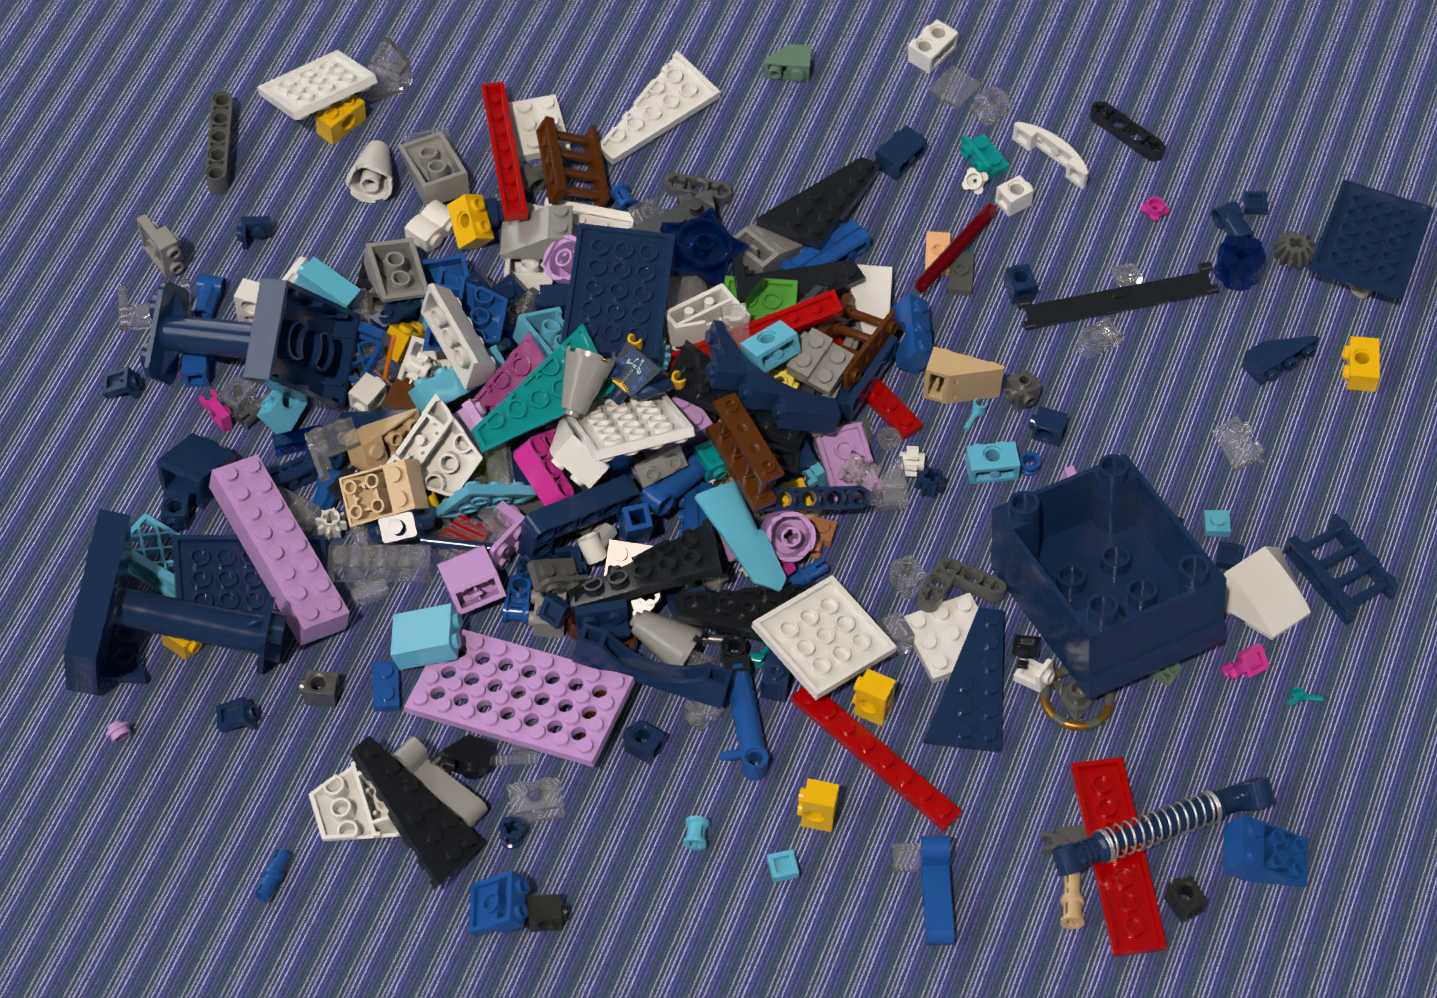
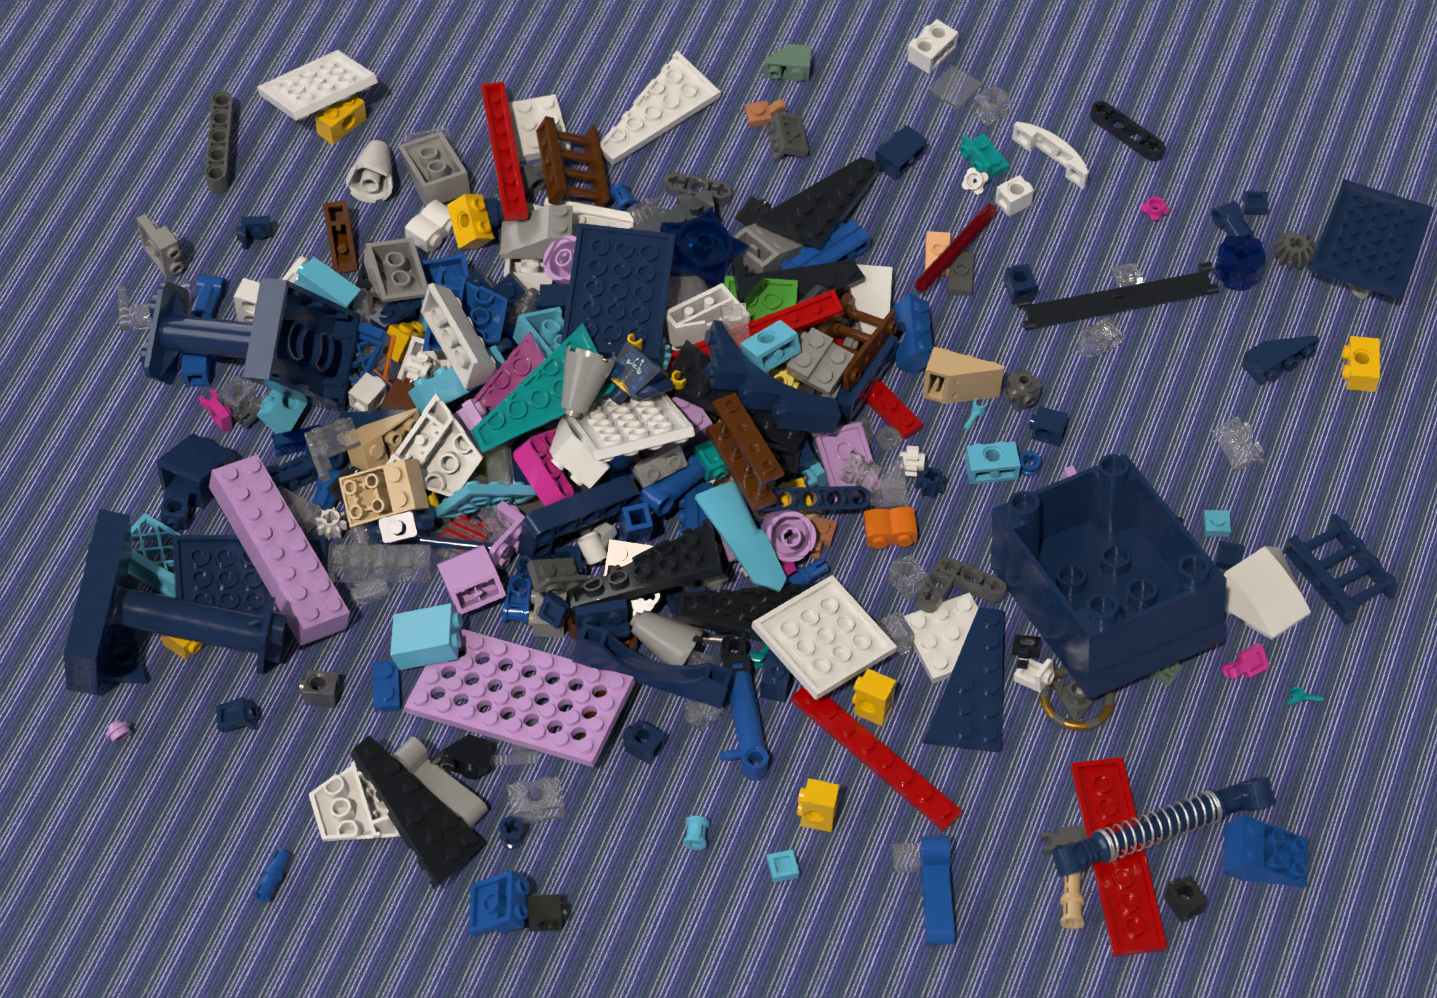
(121, 382): dark blue bracket -> none
(340, 236): none -> reddish brown slope
(391, 71): clear slope -> none
(752, 210): none -> black bracket
(759, 112): none -> nougat plate
(786, 135): none -> dark grey bracket
(890, 527): none -> orange brick

